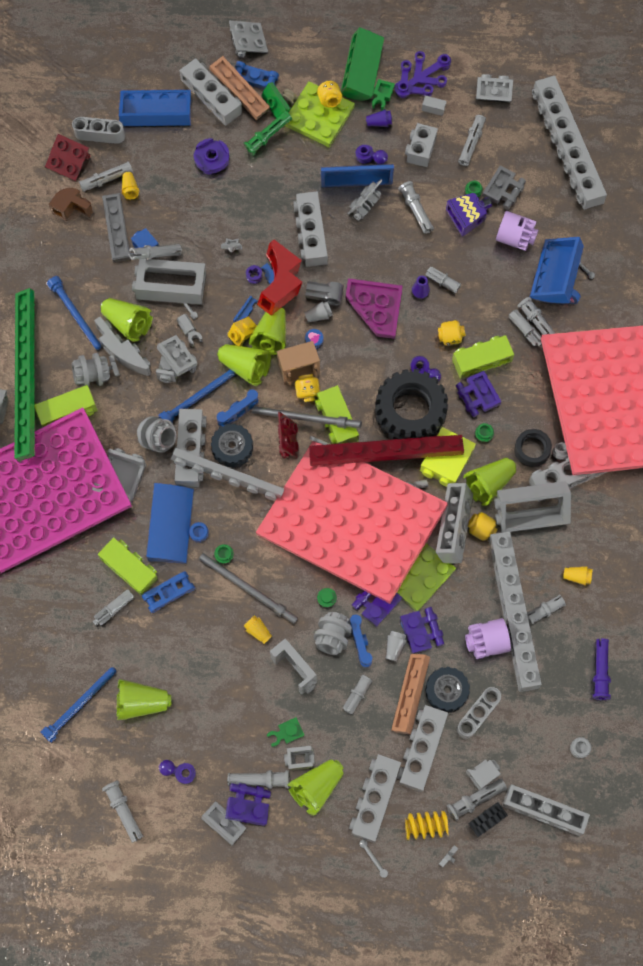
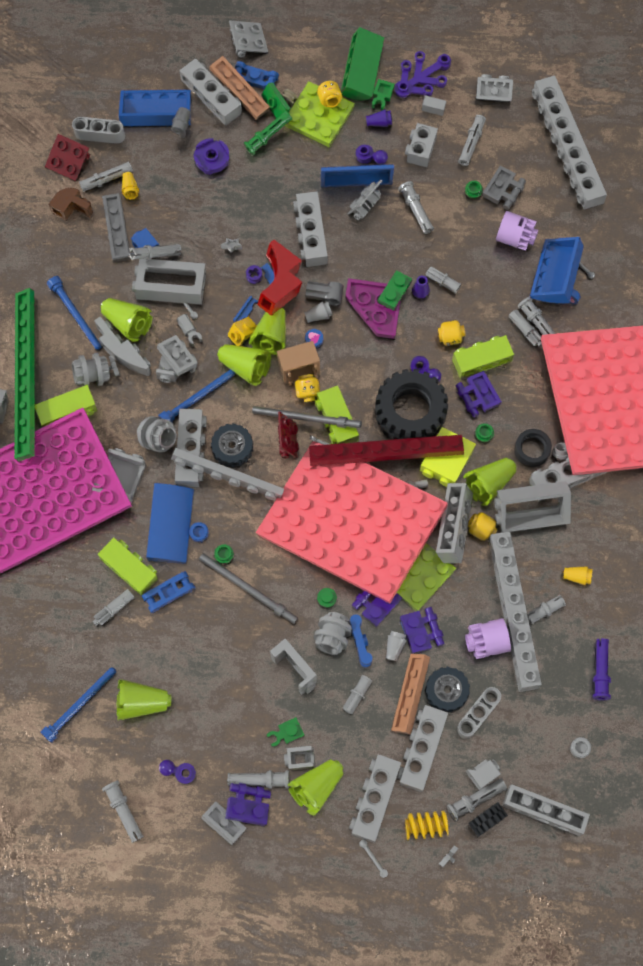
(180, 121): none -> flat silver piece
(238, 409): blue plate -> none
(257, 629): yellow cone -> none
(395, 290): none -> green plate
(468, 212): dark purple torso -> none

